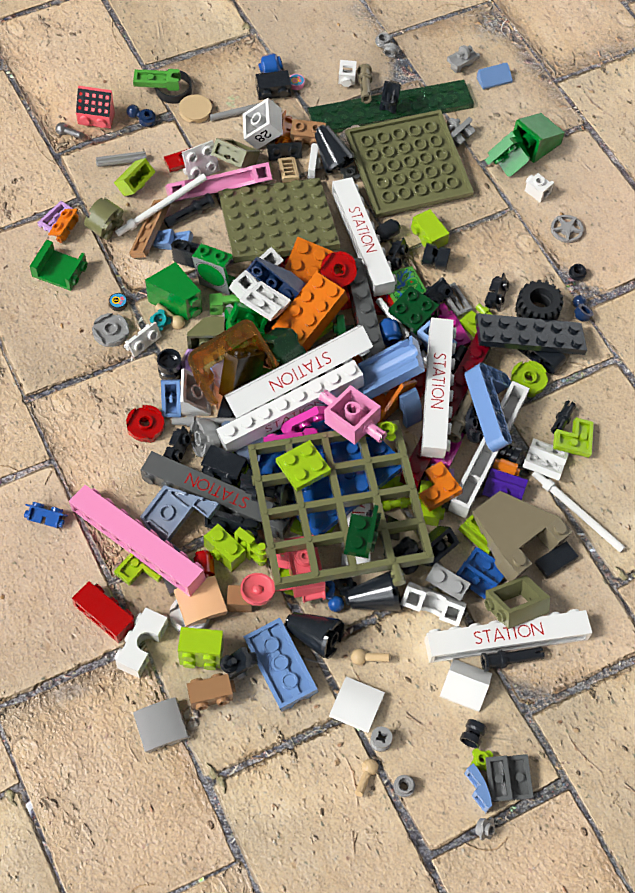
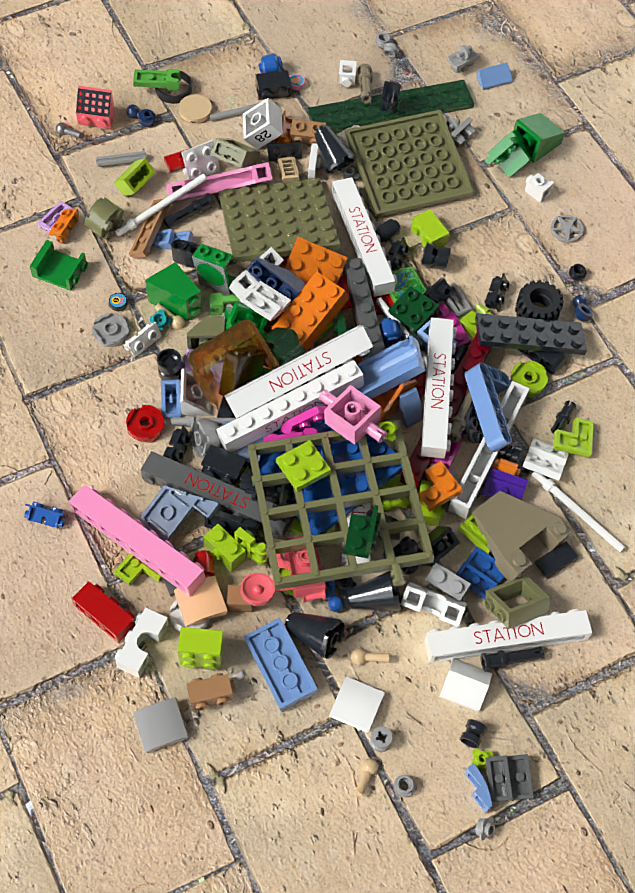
(238, 662): black hips -> none
(348, 267): red plate -> none

